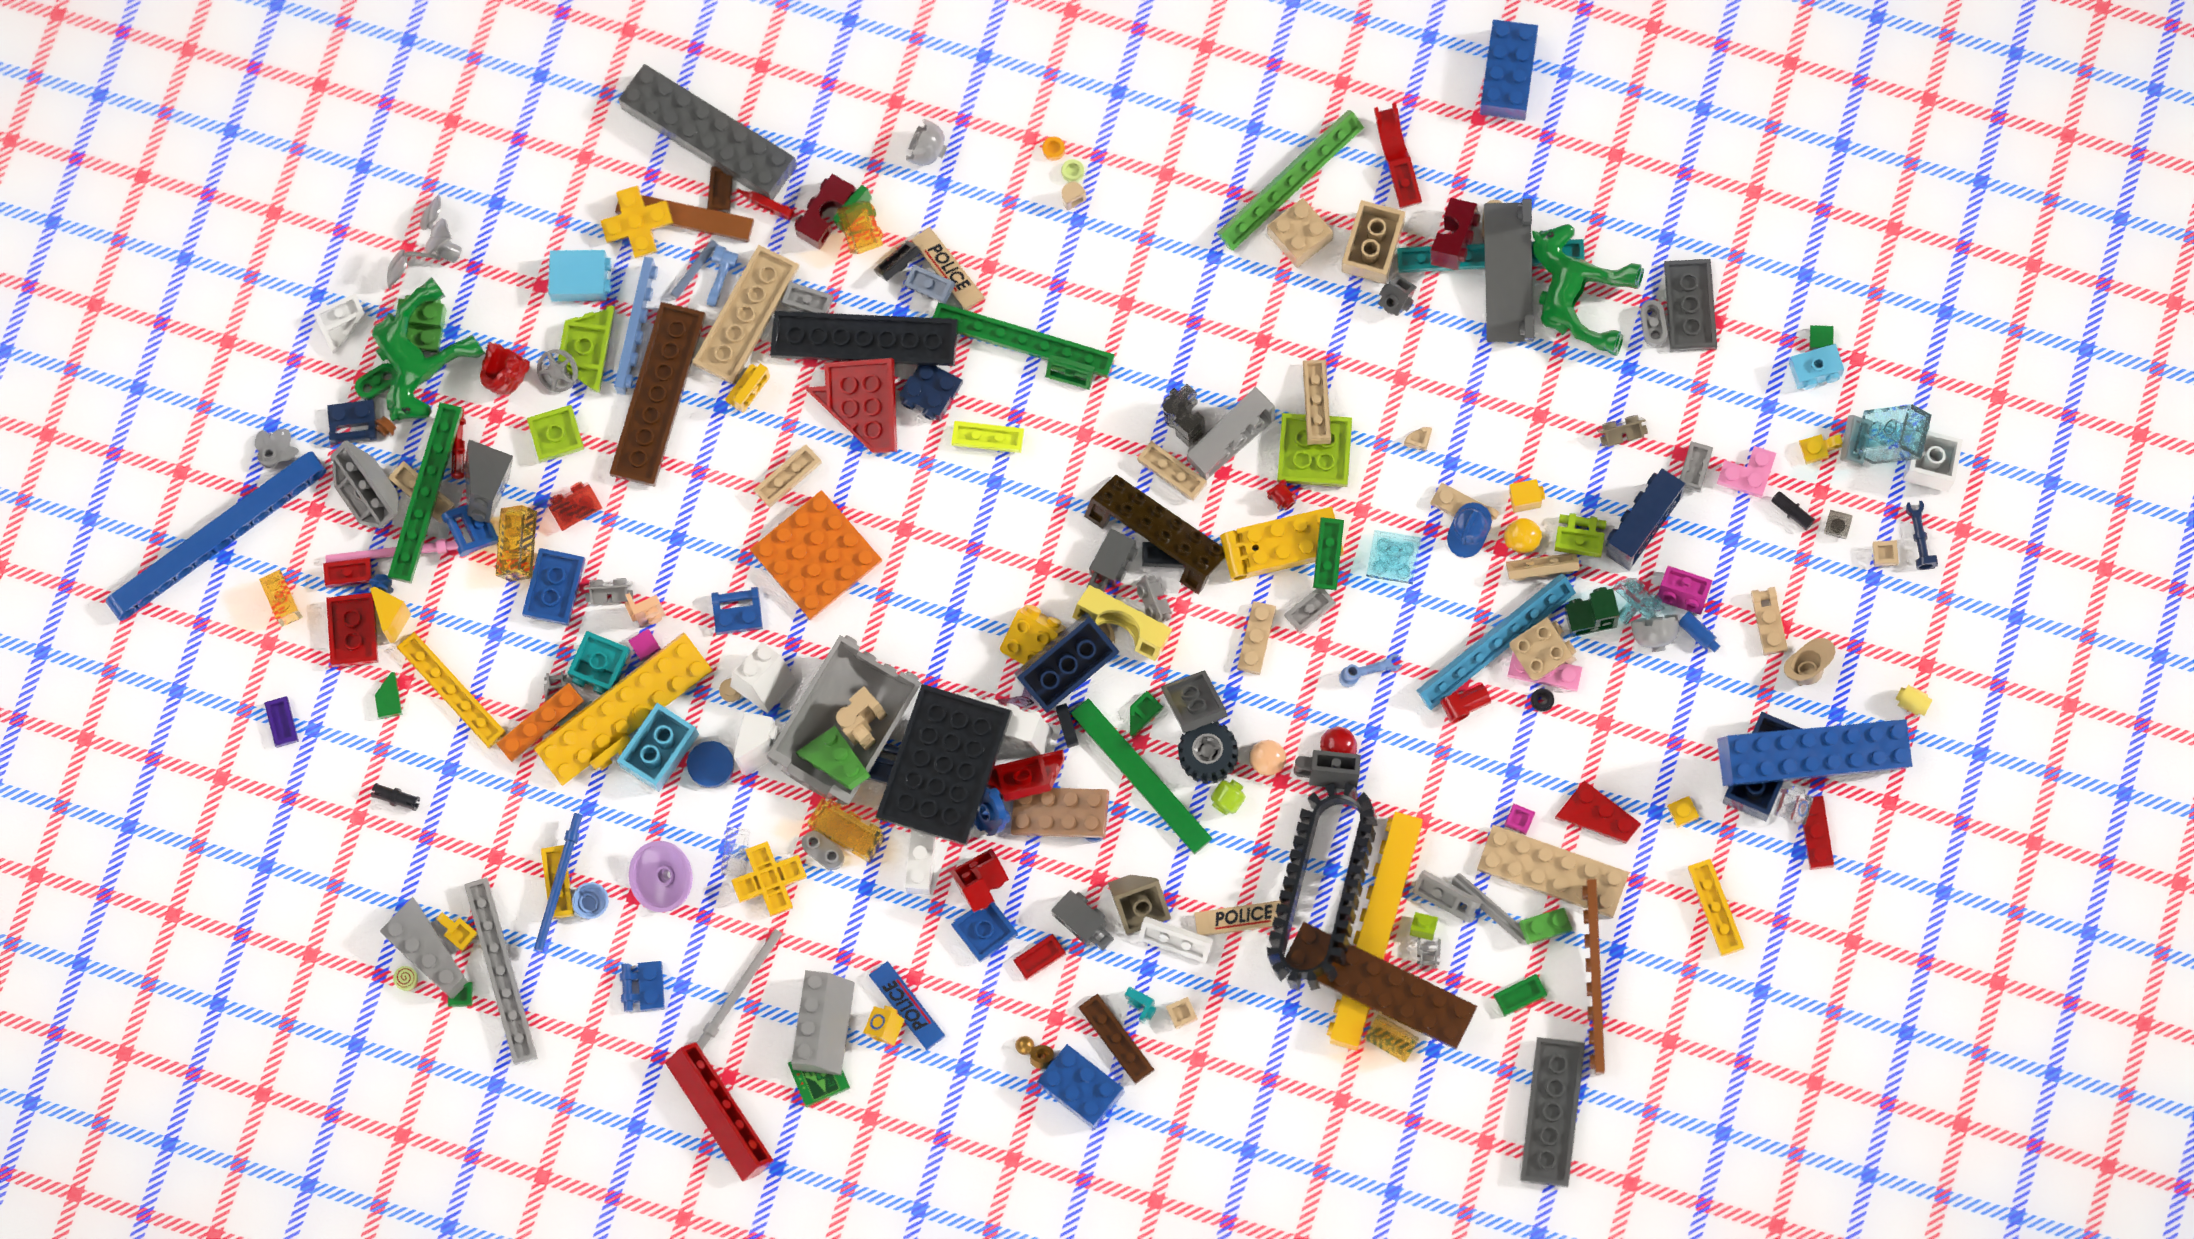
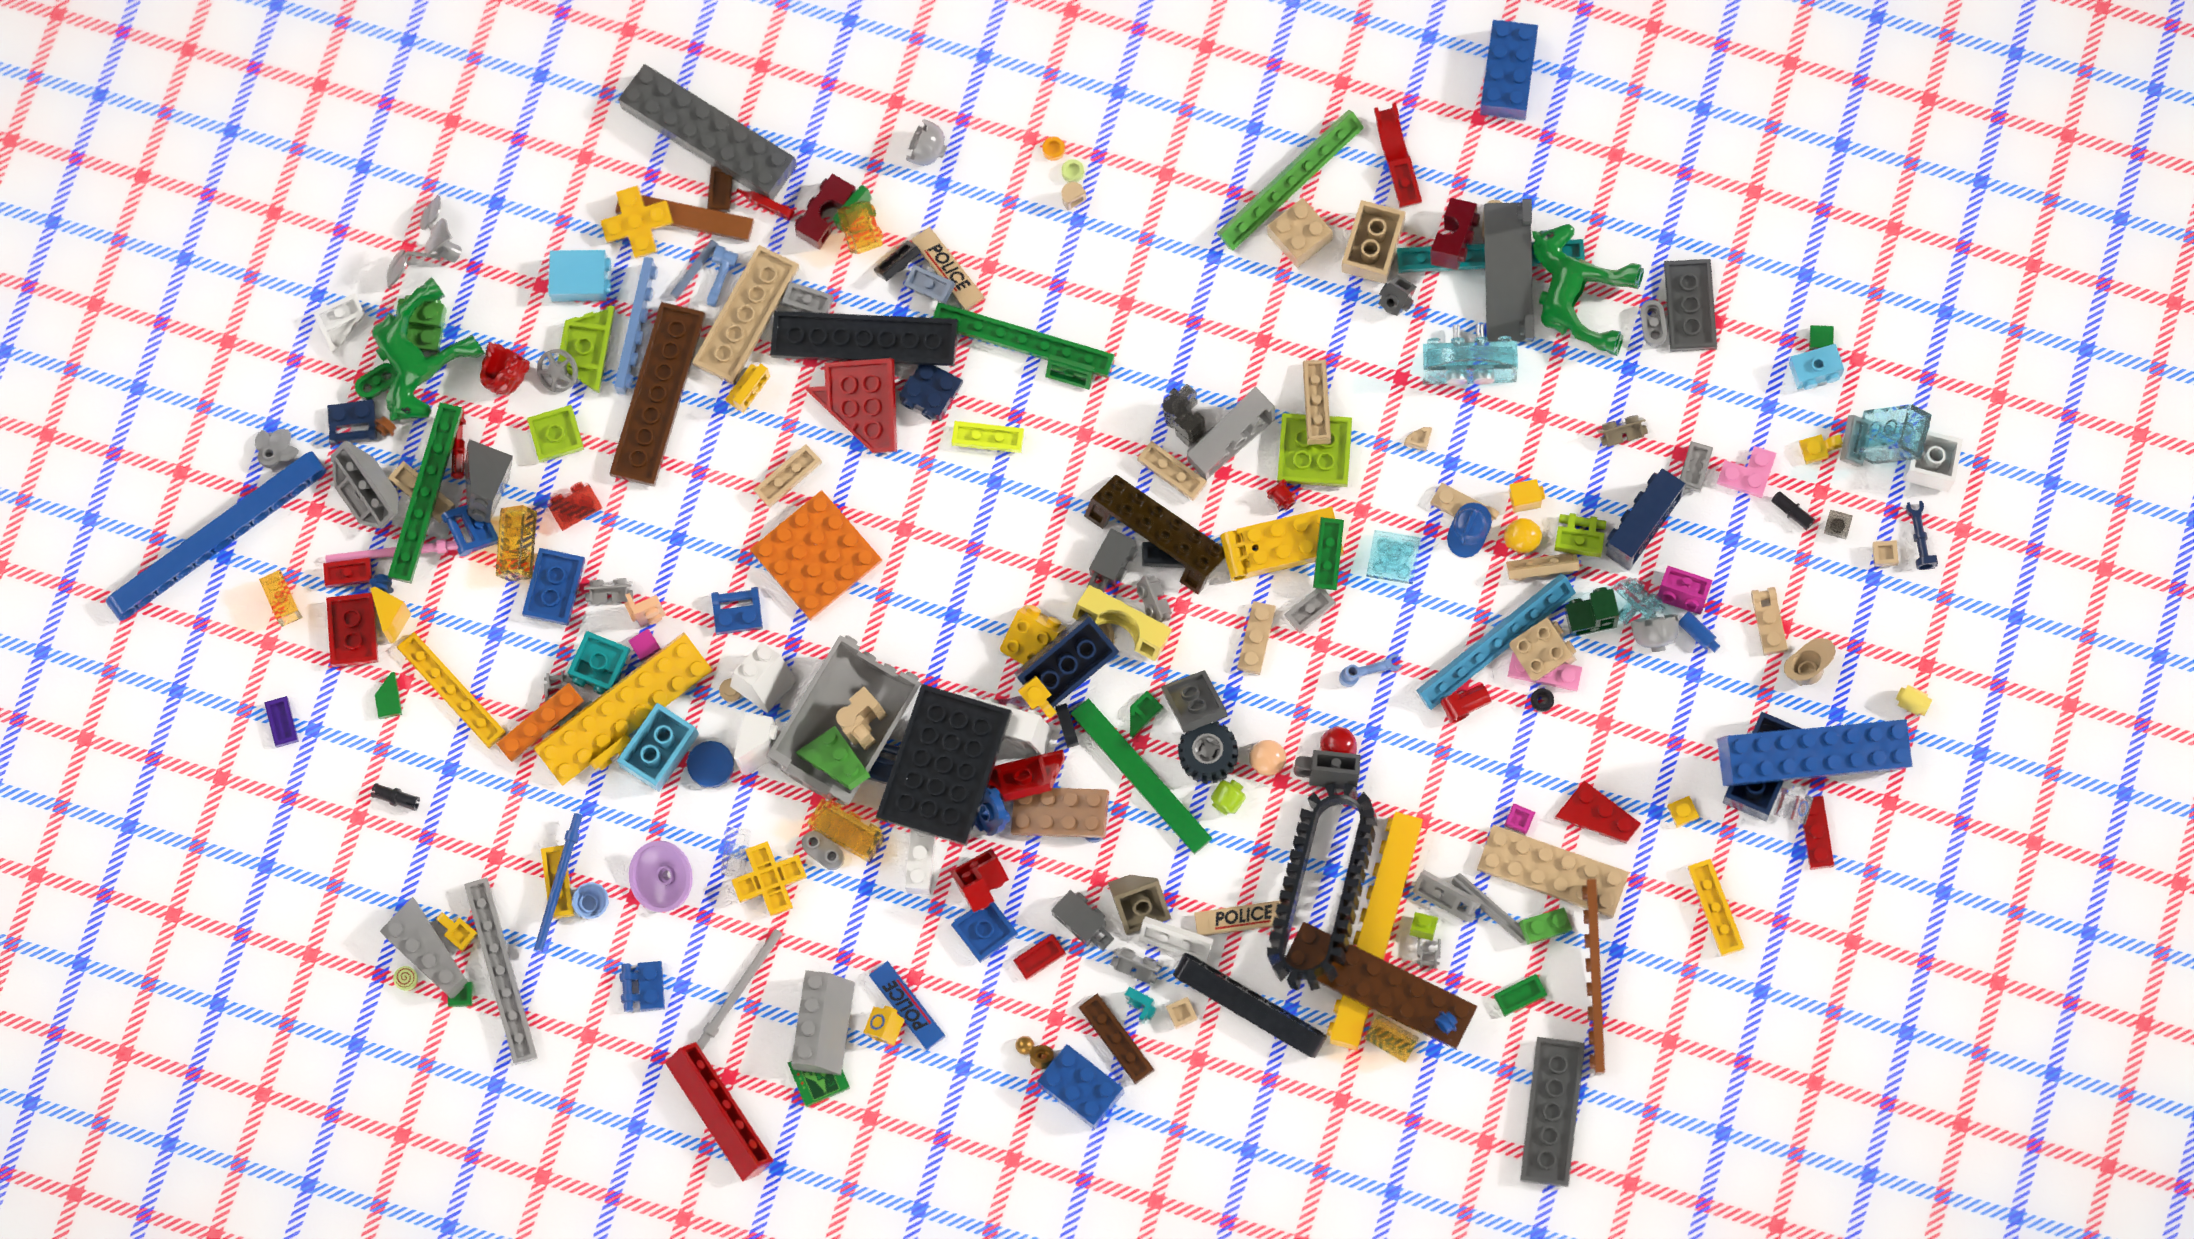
(1036, 694): none -> yellow plate
(1145, 966): none -> light grey hinge
(1249, 1005): none -> black beam
(1446, 1022): none -> blue plate
(1469, 362): none -> clear light blue piece

